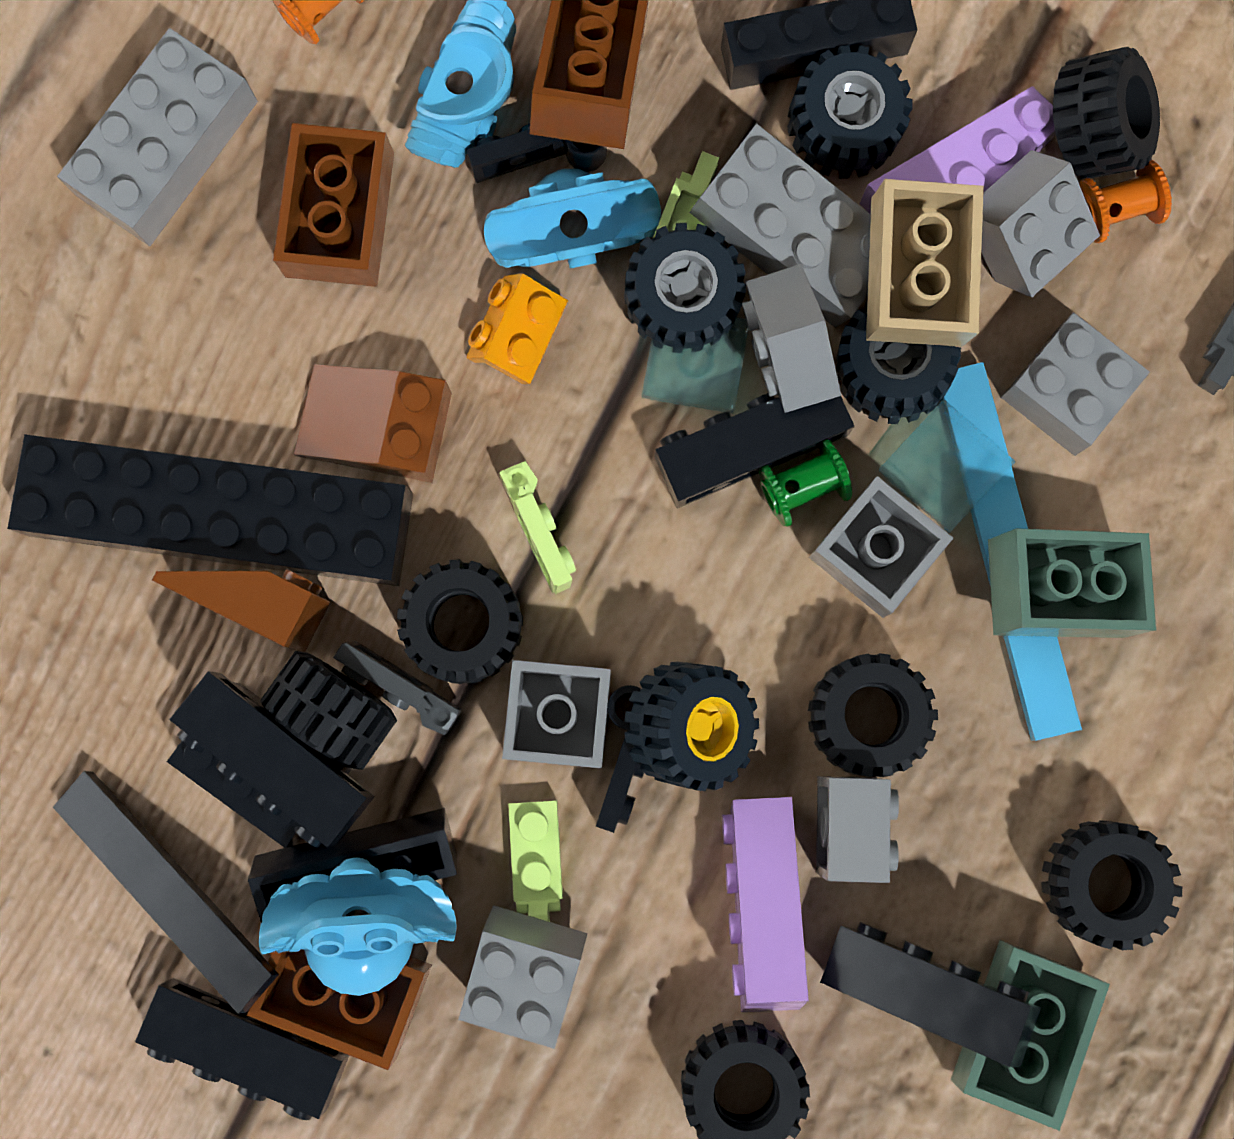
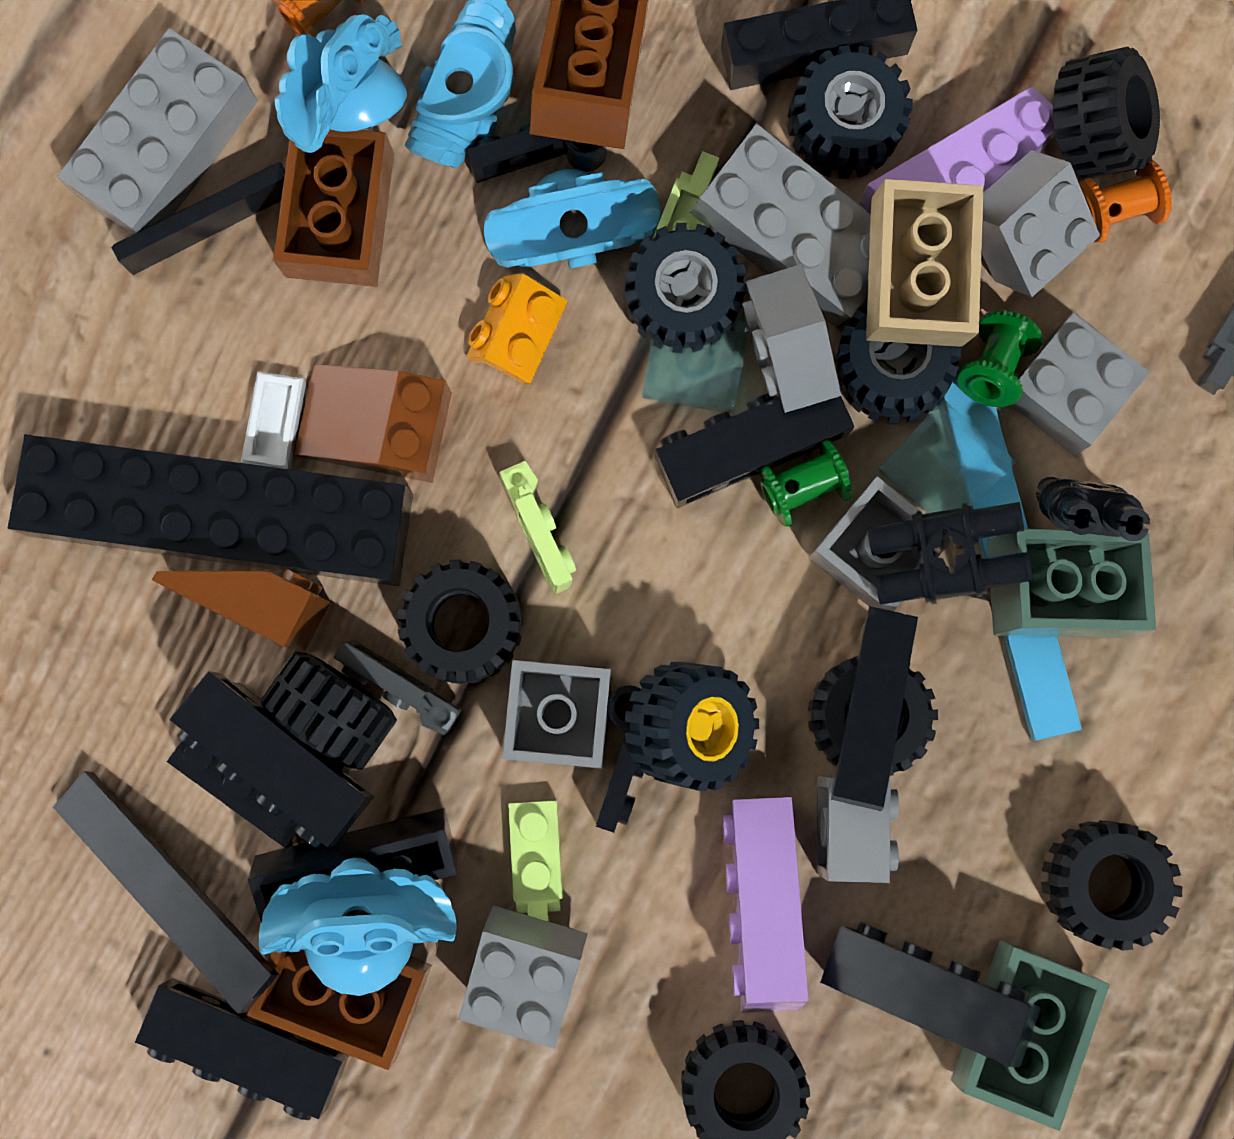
(201, 220): none -> black tile
(274, 420): none -> white tile
(340, 81): none -> medium azure piece
(874, 709): none -> black tile
(927, 535): none -> black pin
(1006, 340): none -> green hose
(1092, 508): none -> black pin

